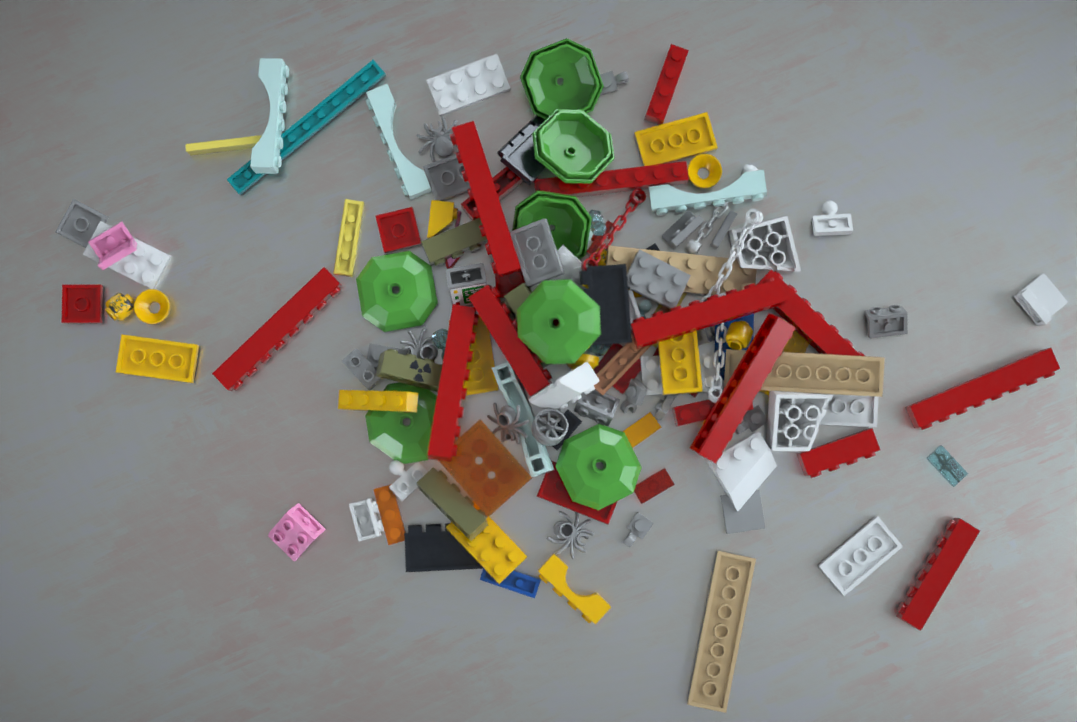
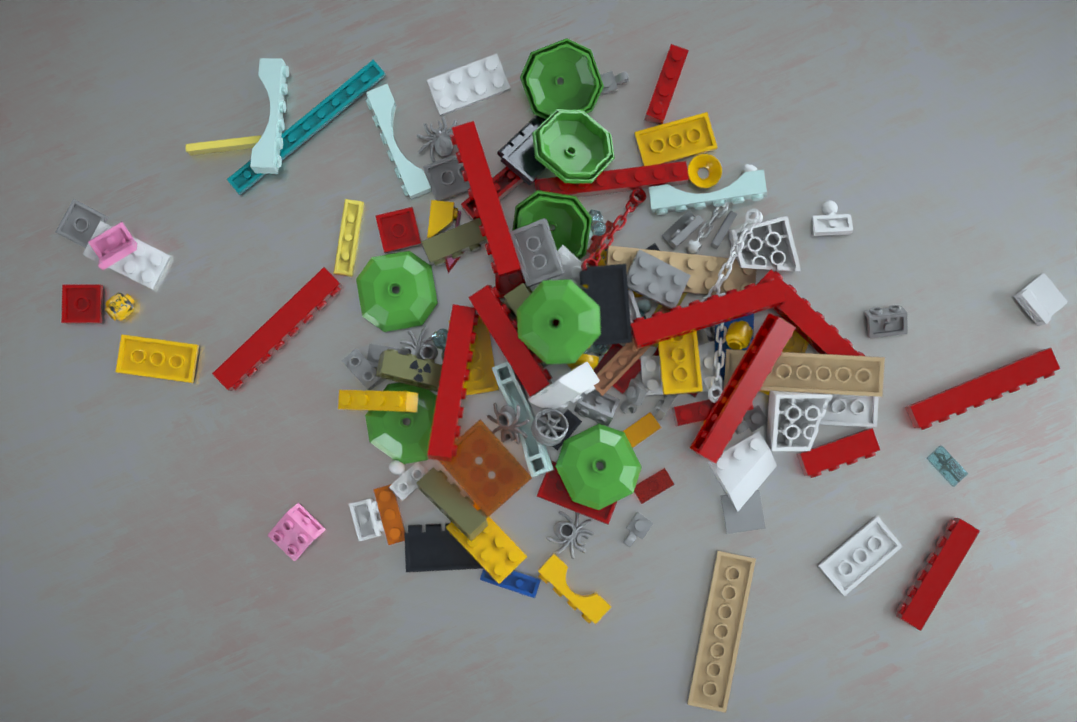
(143, 303): yellow piece -> none
(465, 282): light grey slope -> none

